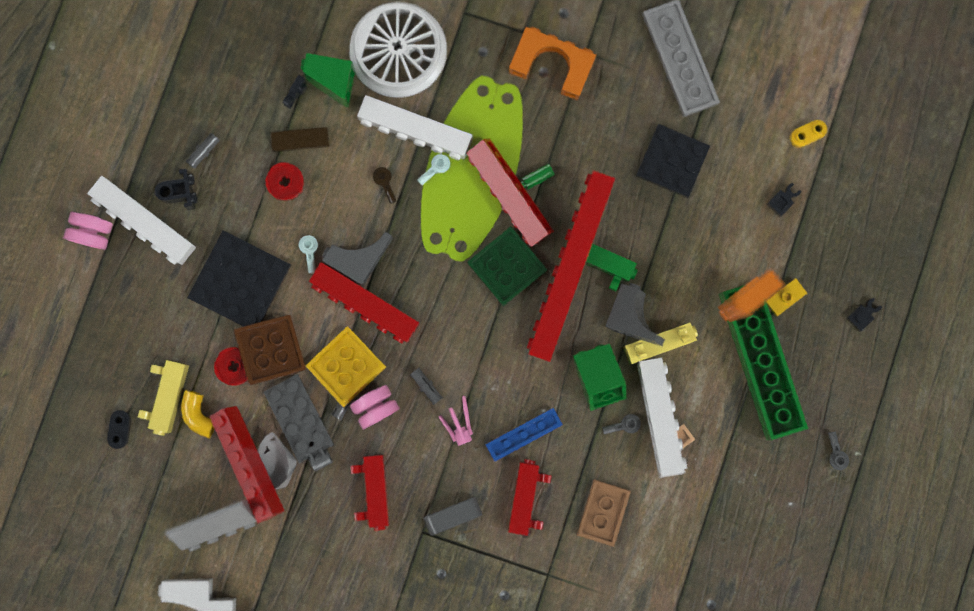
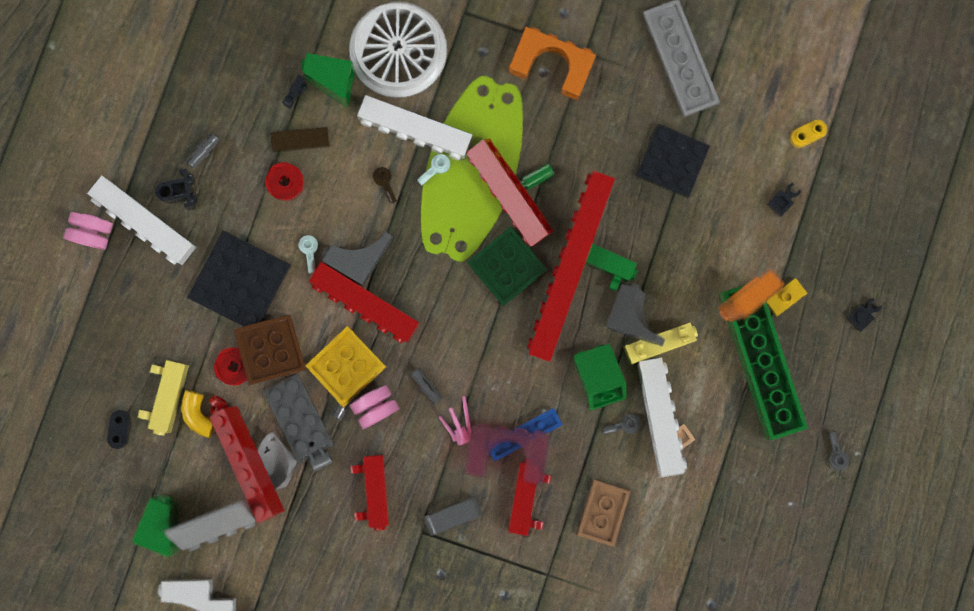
(158, 517): none -> green slope
(217, 403): none -> red tile
(485, 439): none -> clear pink arch

